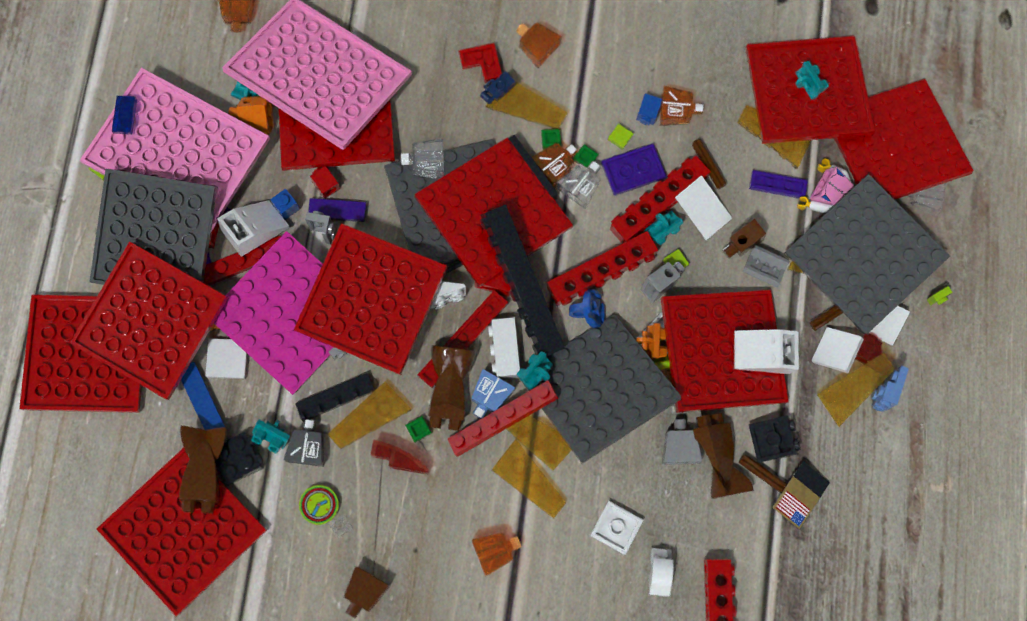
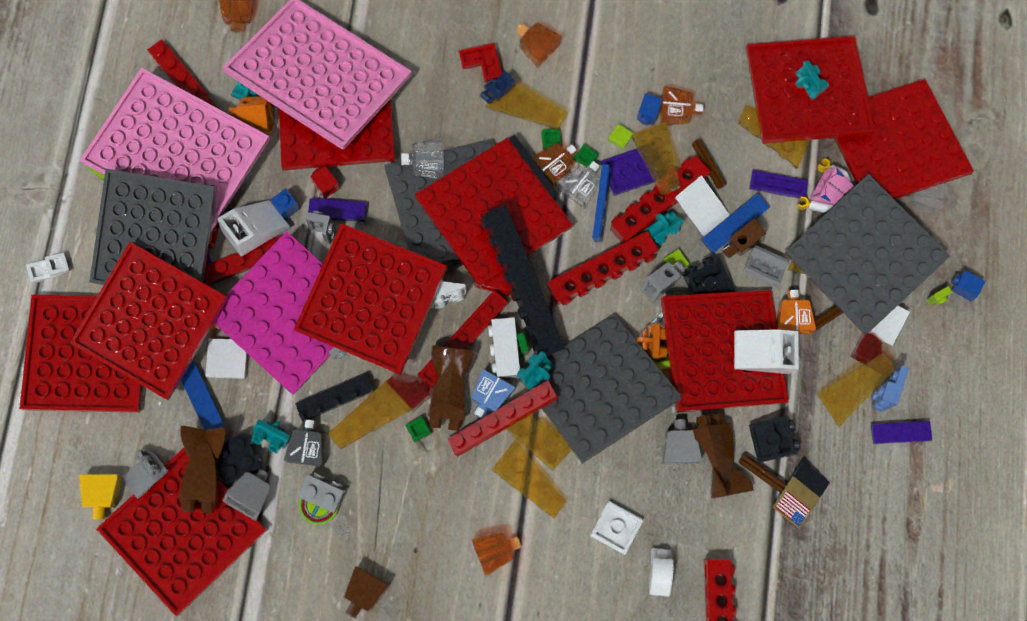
(48, 268): none -> white slope
(99, 493): none -> yellow torso
(124, 115): clear blue tile -> none
(144, 473): none -> light grey hinge
(176, 71): none -> red plate
(248, 494): none -> light grey torso
(322, 492): none -> light grey bracket
(397, 458): clear red slope -> none
(413, 393): none -> clear red arch
(522, 344): none -> green tile
(590, 309): blue tile -> none
(601, 203): none -> blue tile
(658, 156): none -> clear yellow wing
(708, 277): none -> black plate
(720, 235): none -> blue tile
(795, 314): none -> orange torso
(837, 350): white tile -> none
(901, 432): none -> dark purple tile
(967, 285): none -> blue brick

